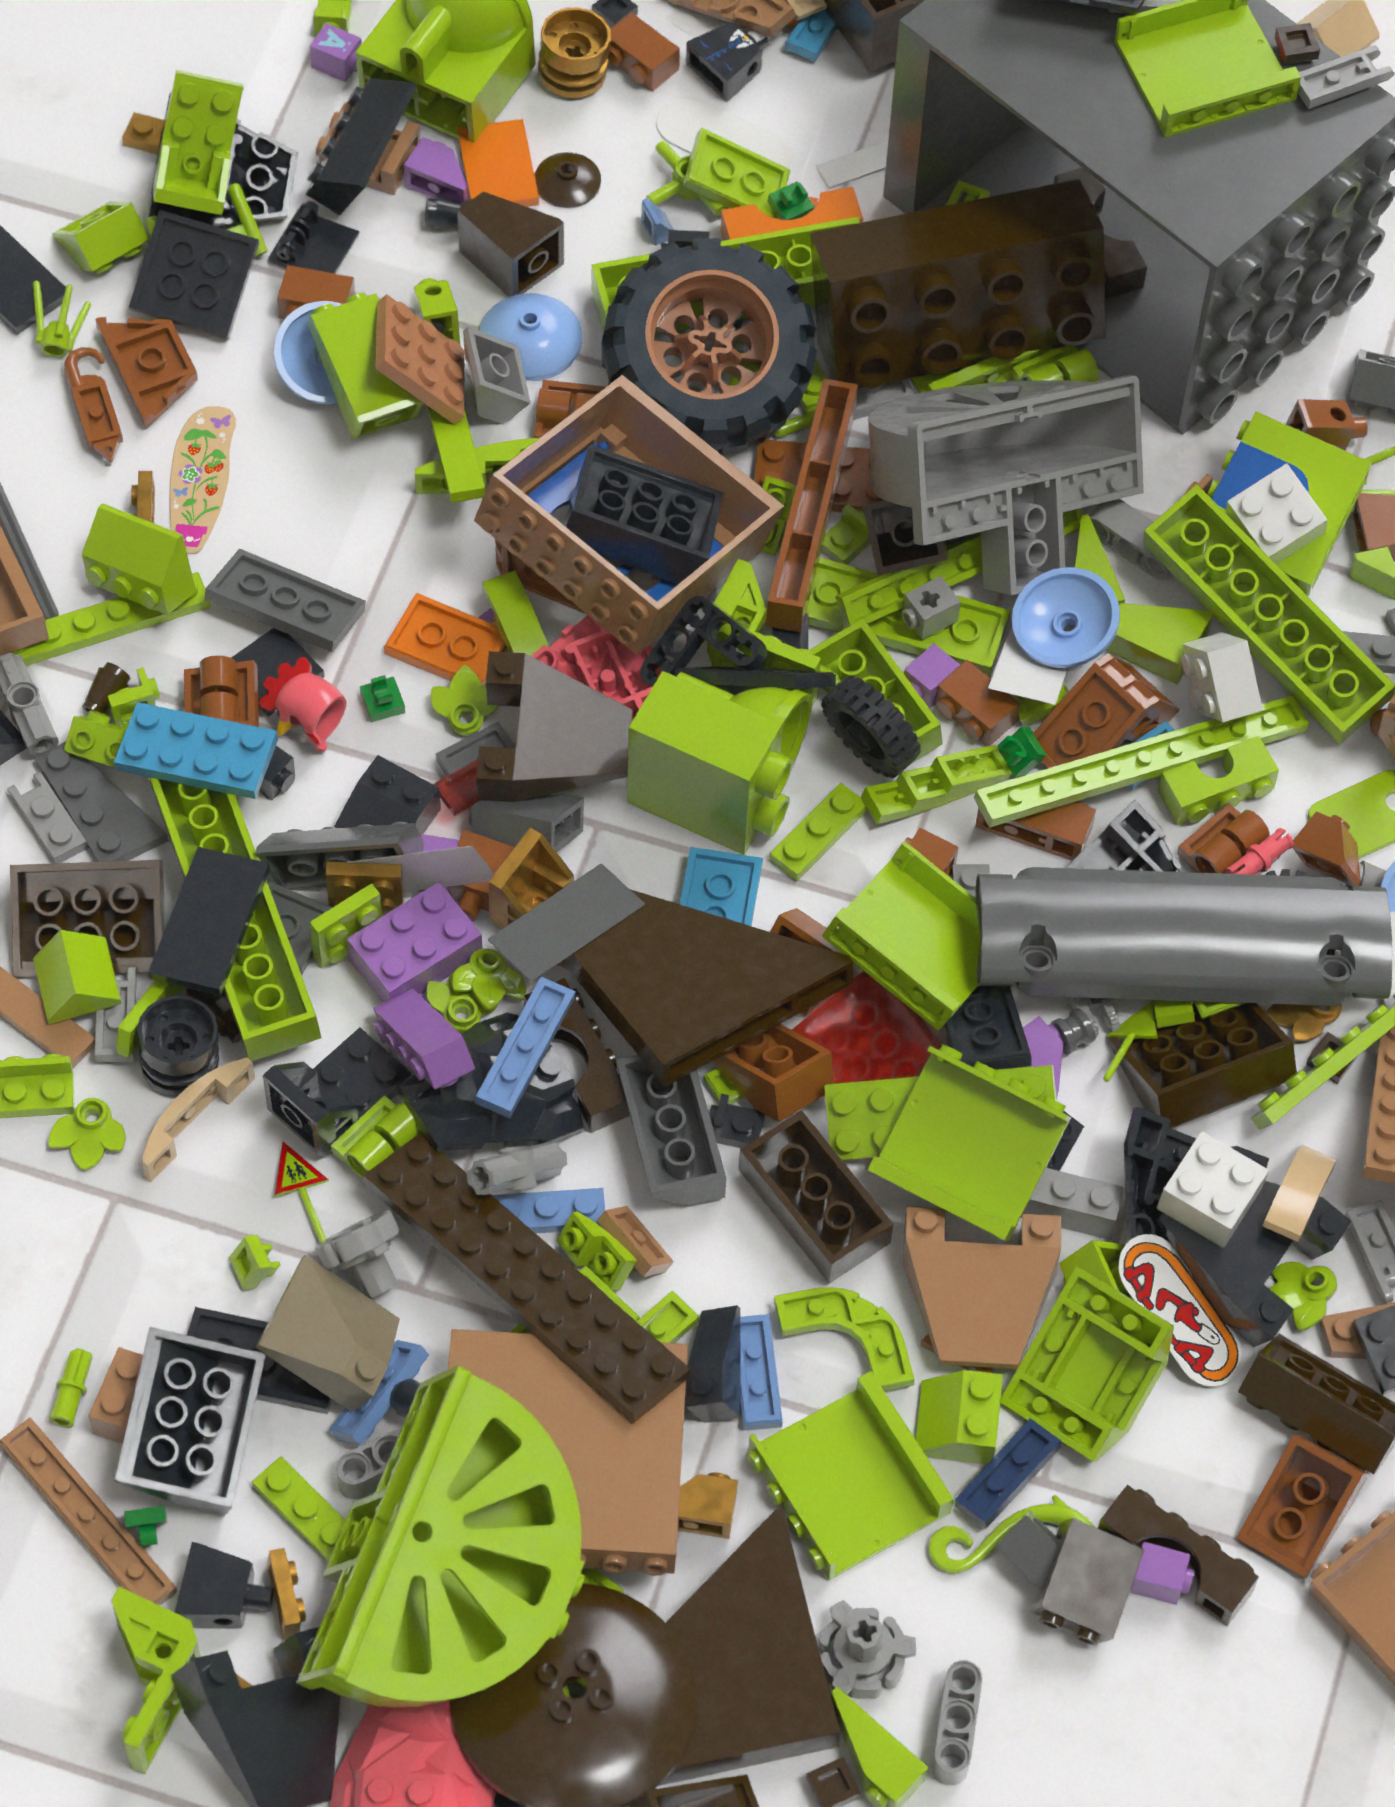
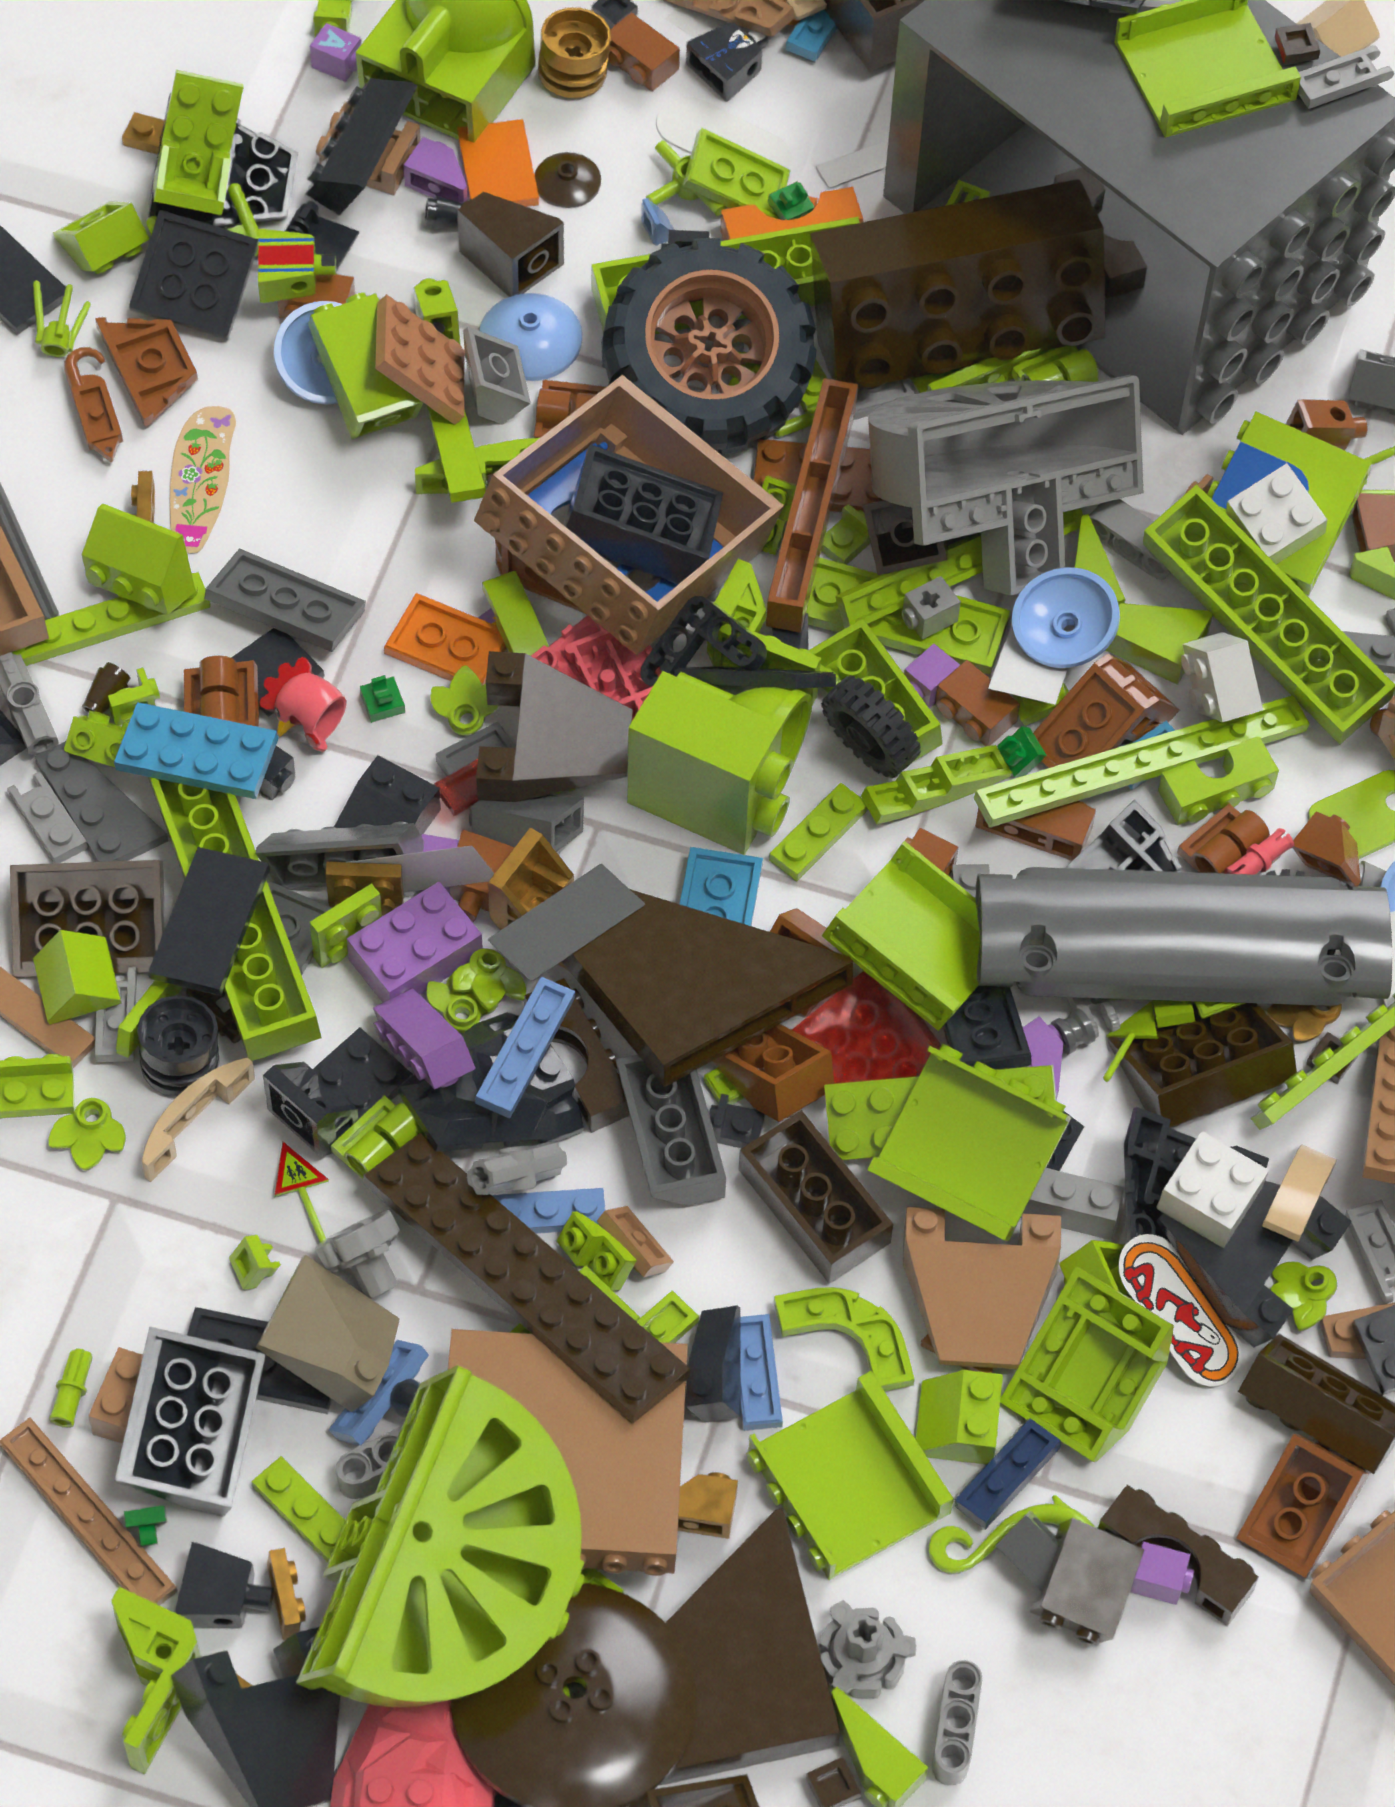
(289, 265): none -> lime torso

